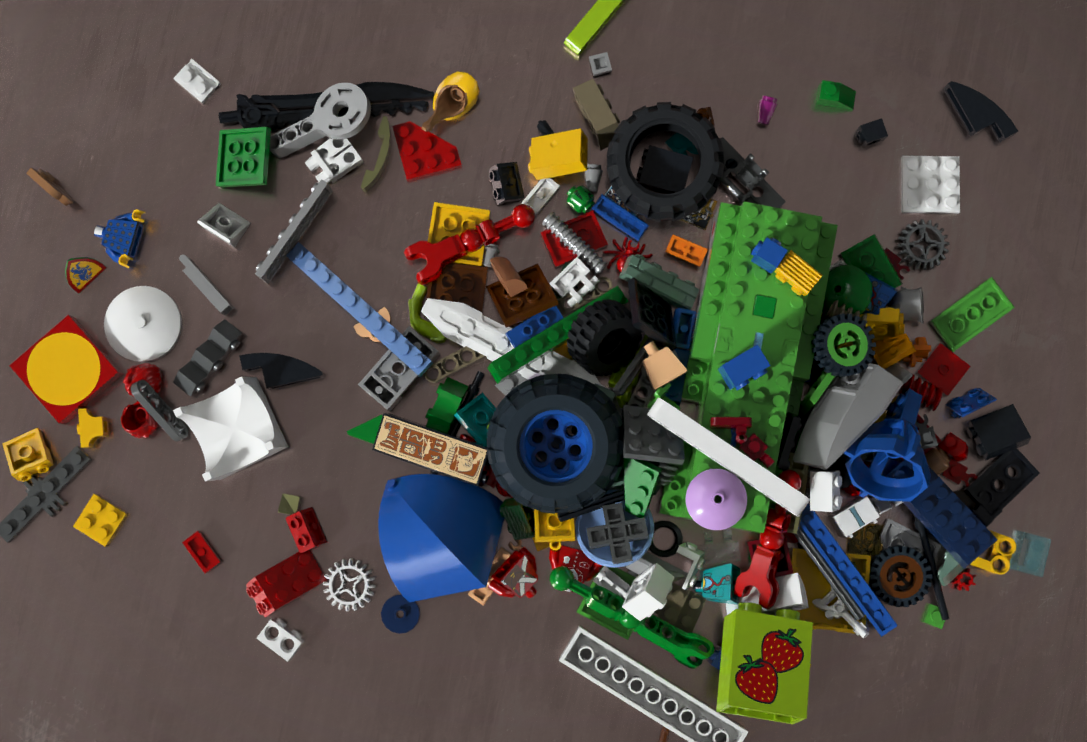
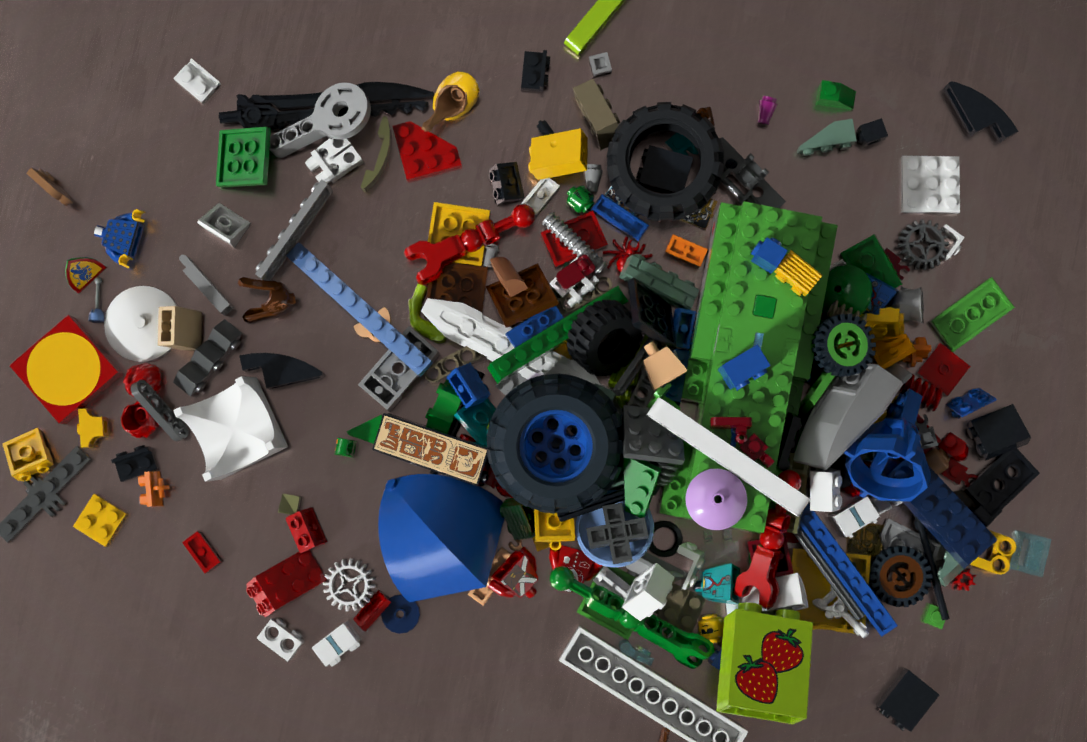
(97, 315): none -> hinge
(135, 463): none -> black bracket
(154, 489): none -> orange hips
(179, 328): none -> tan brick
(278, 301): none -> reddish brown piece
(336, 644): none -> white container
(345, 447): none -> green leg
(371, 610): none -> red plate
(468, 385): none -> blue brick
(534, 71): none -> black bracket
(575, 272): none -> dark red piece
(639, 654): none -> clear light blue plate
(711, 627): none -> yellow head
(835, 135): none -> sand green slope
(907, 700): none -> black brick
(954, 249): none -> white bracket

